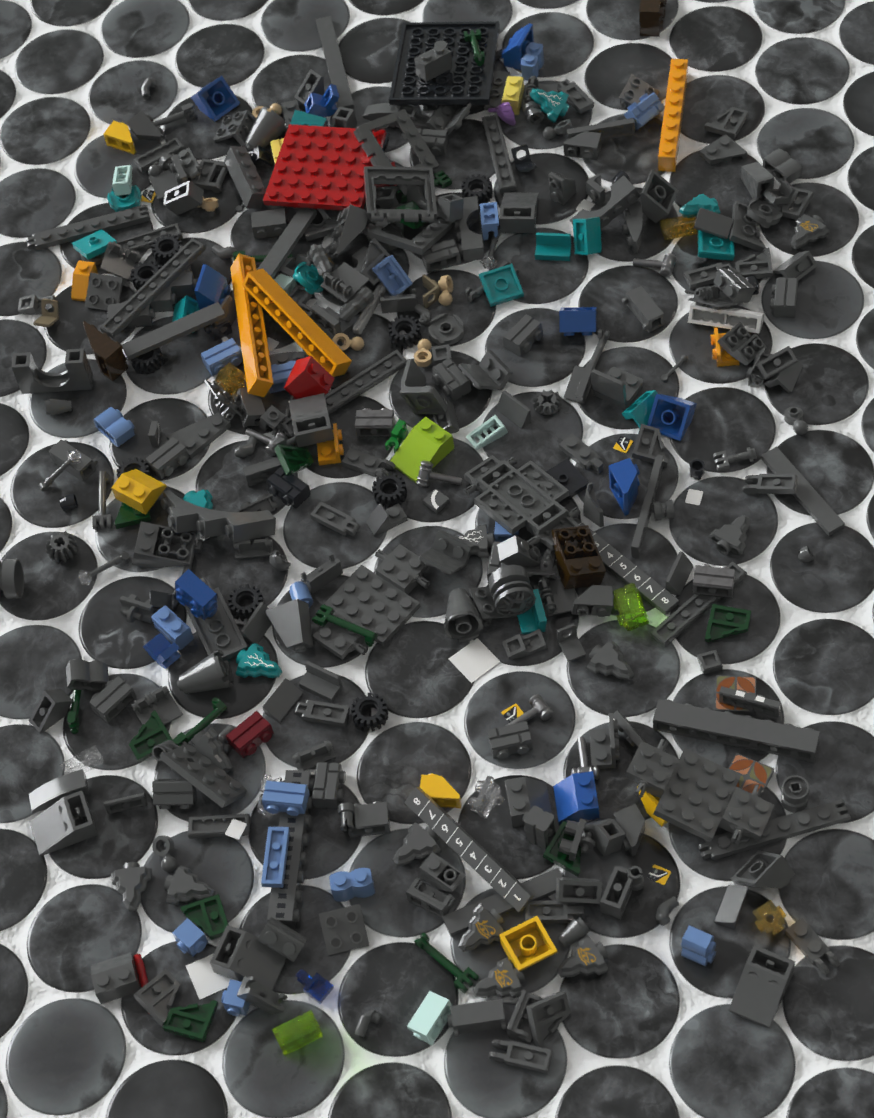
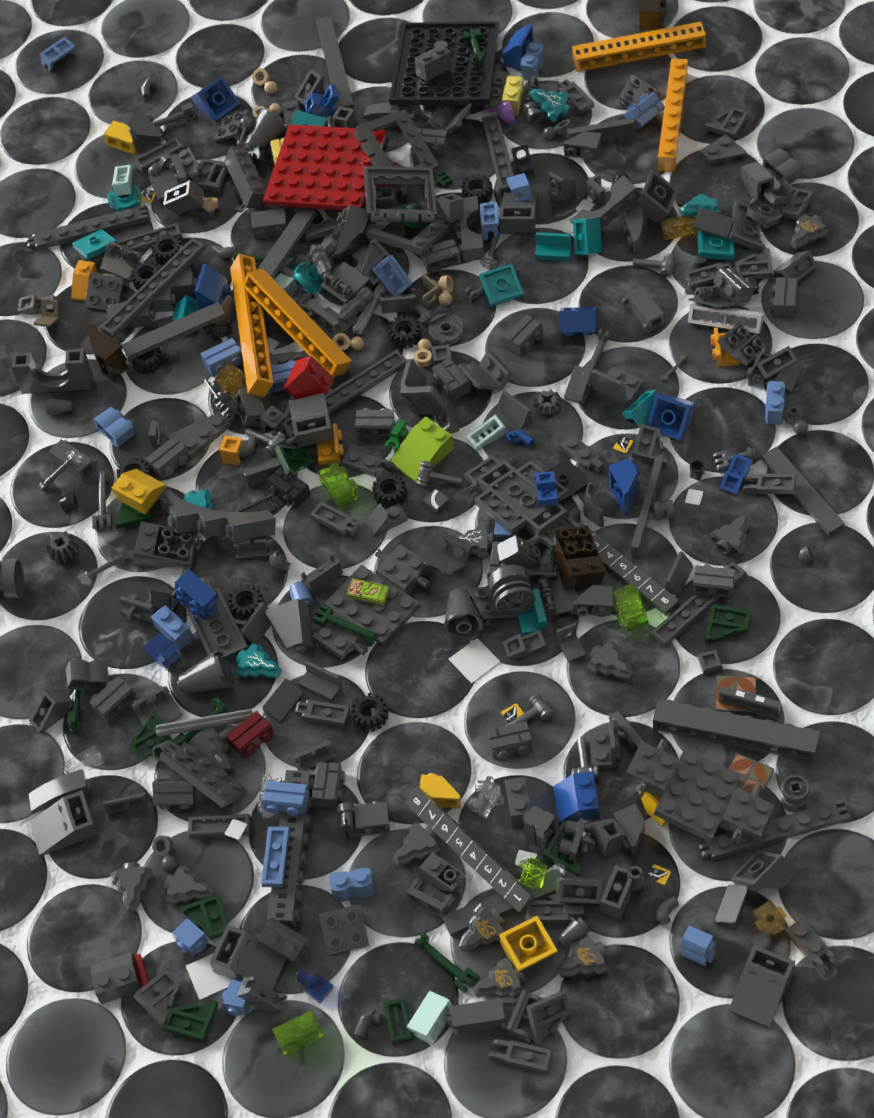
(56, 52): none -> medium blue hinge
(203, 722): none -> light grey axle
(230, 450): none -> light orange panel
(246, 124): none -> dark grey hinge
(269, 86): none -> tan plate
(338, 484): none -> clear neon green brick
(368, 591): none -> tile
(401, 1038): none -> dark green tile
(520, 184): none -> medium blue hinge
(520, 436): none -> blue arm
(522, 855): none -> white sticker
(533, 872): none -> clear neon green bracket
(546, 489): none -> blue slope
(639, 46): none -> light orange brick
(736, 474): none -> blue slope
(775, 402): none -> medium blue brick

